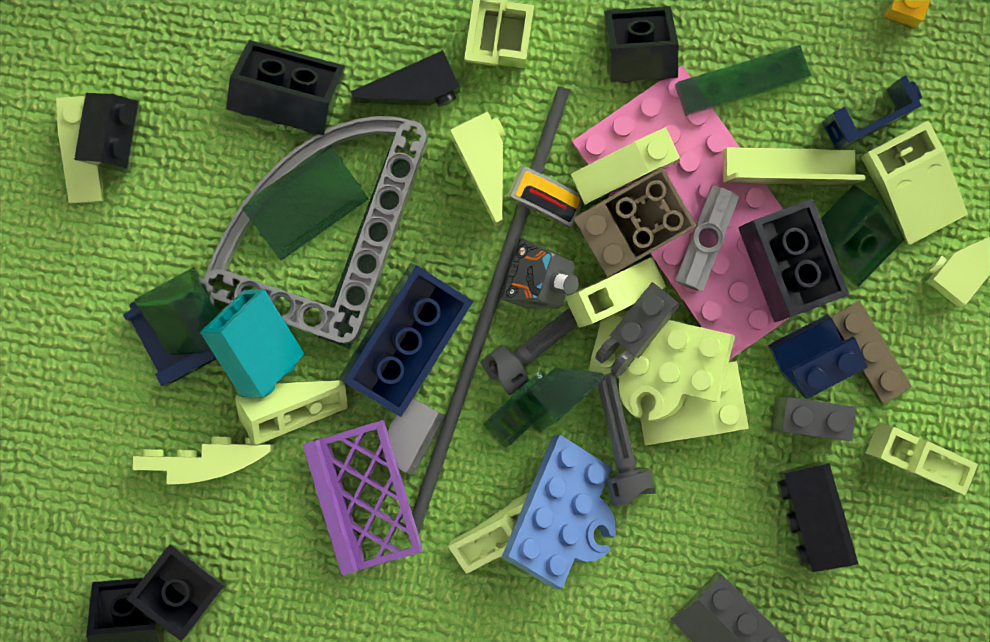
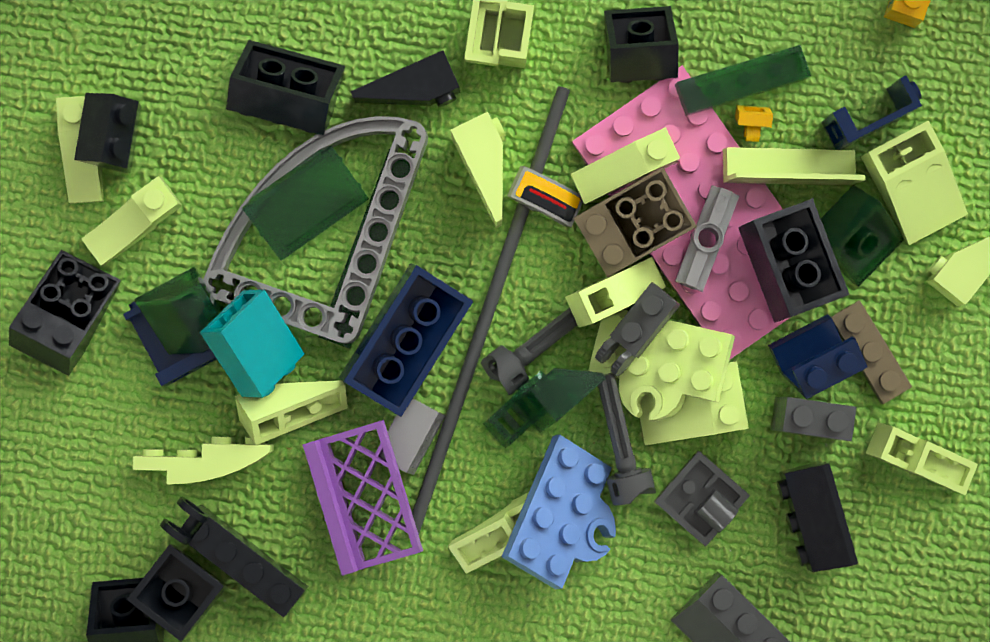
(63, 312): none -> black slope
(132, 221): none -> yellowish green slope
(237, 557): none -> black hinge
(539, 277): dark grey torso -> none
(702, 498): none -> dark grey plate
(753, 119): none -> yellow tile

